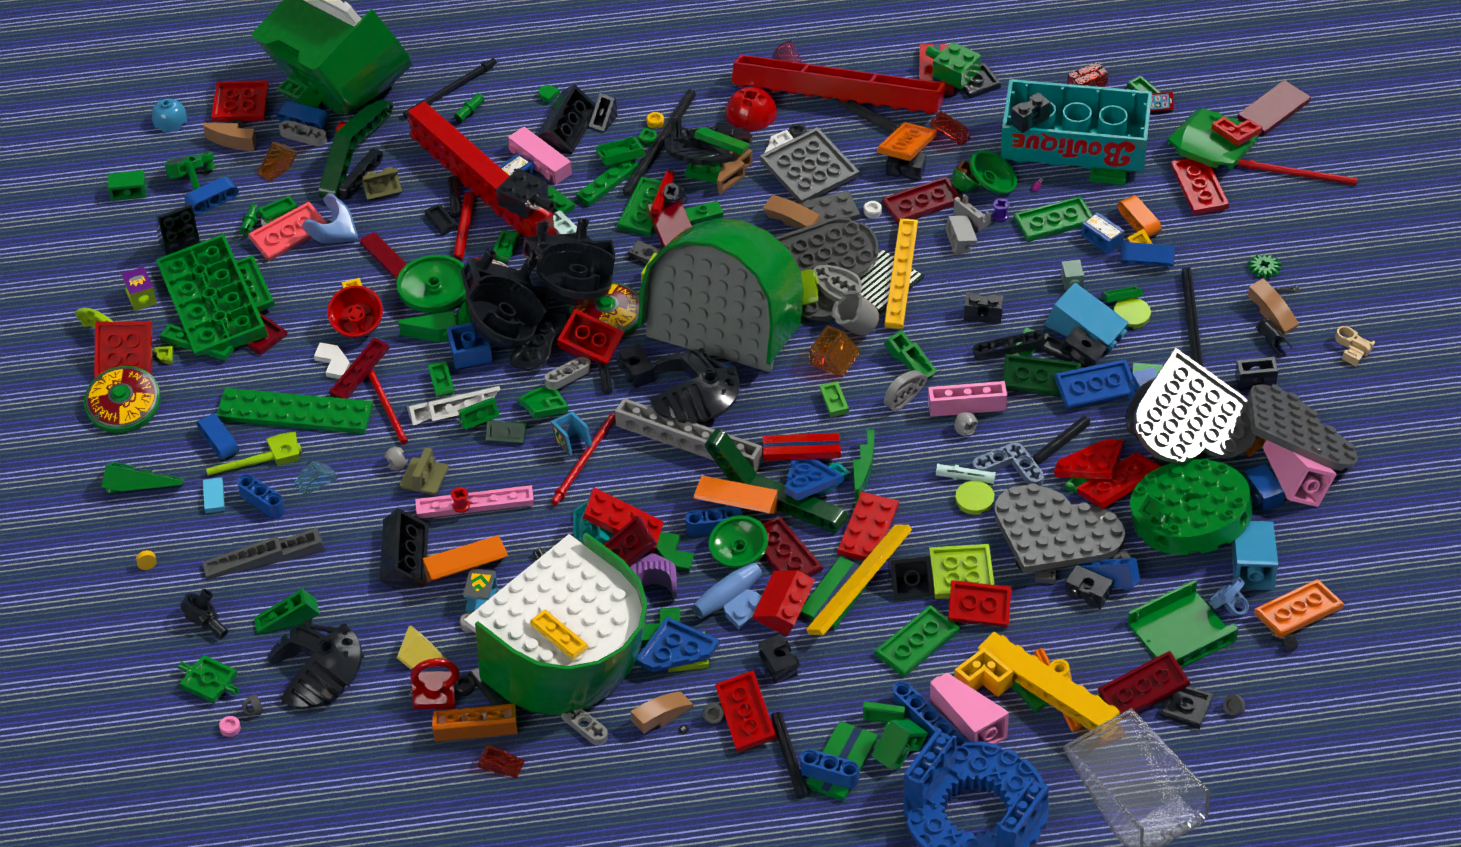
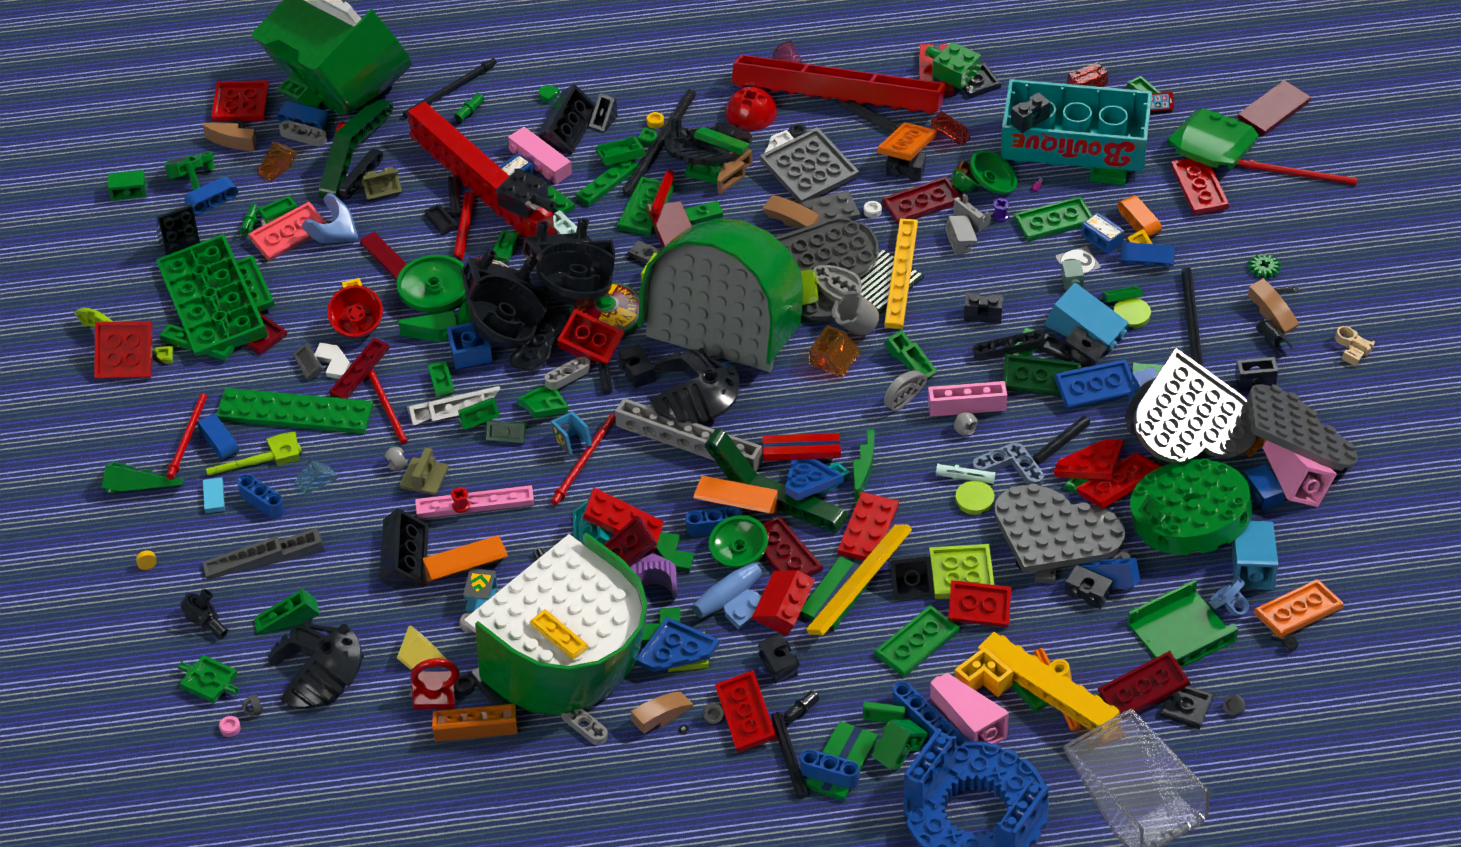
(122, 399): dish -> none
(139, 288): piece -> none
(169, 115): dark azure cylinder -> none
(174, 467): none -> red bar
(308, 362): none -> dark grey tile
(500, 762): clear red slope -> none
(677, 191): black hinge -> none
(801, 706): none -> black axle
(834, 399): bright green plate -> none
(1084, 255): none -> sticker
(1236, 133): red plate -> none

